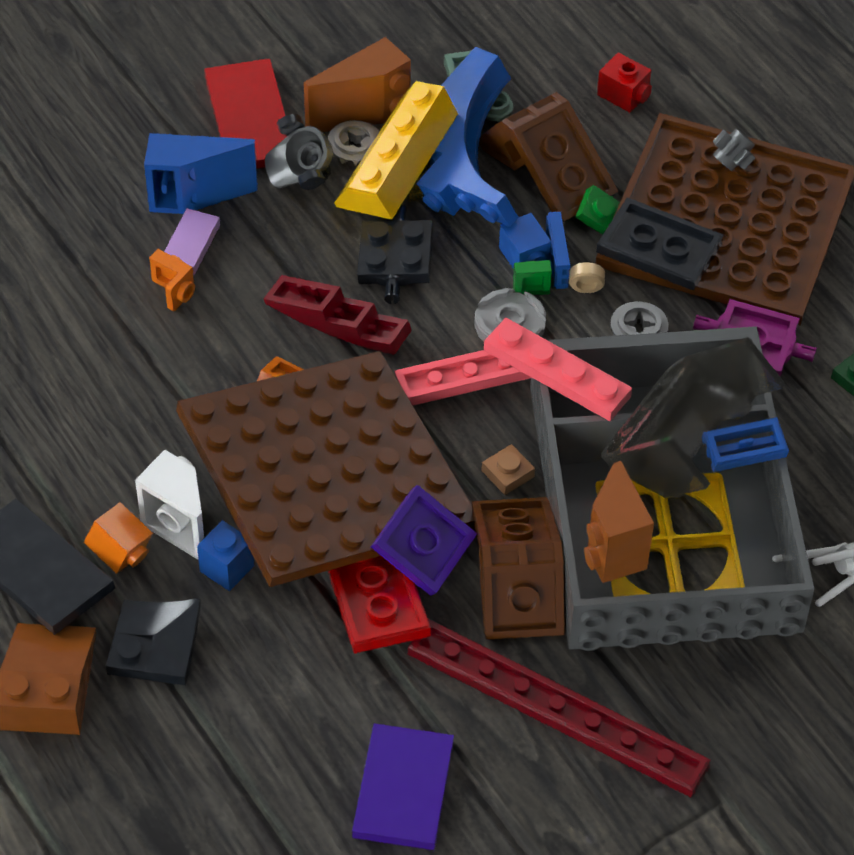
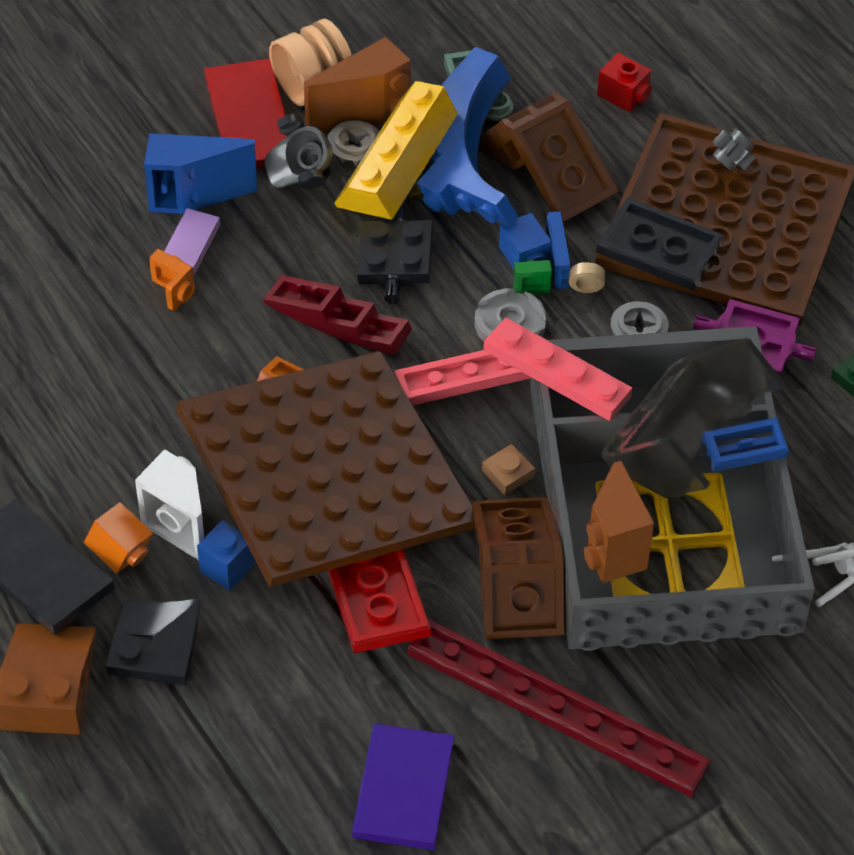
(305, 55): none -> light nougat wheel
(423, 540): dark purple plate -> none
(597, 209): green plate -> none

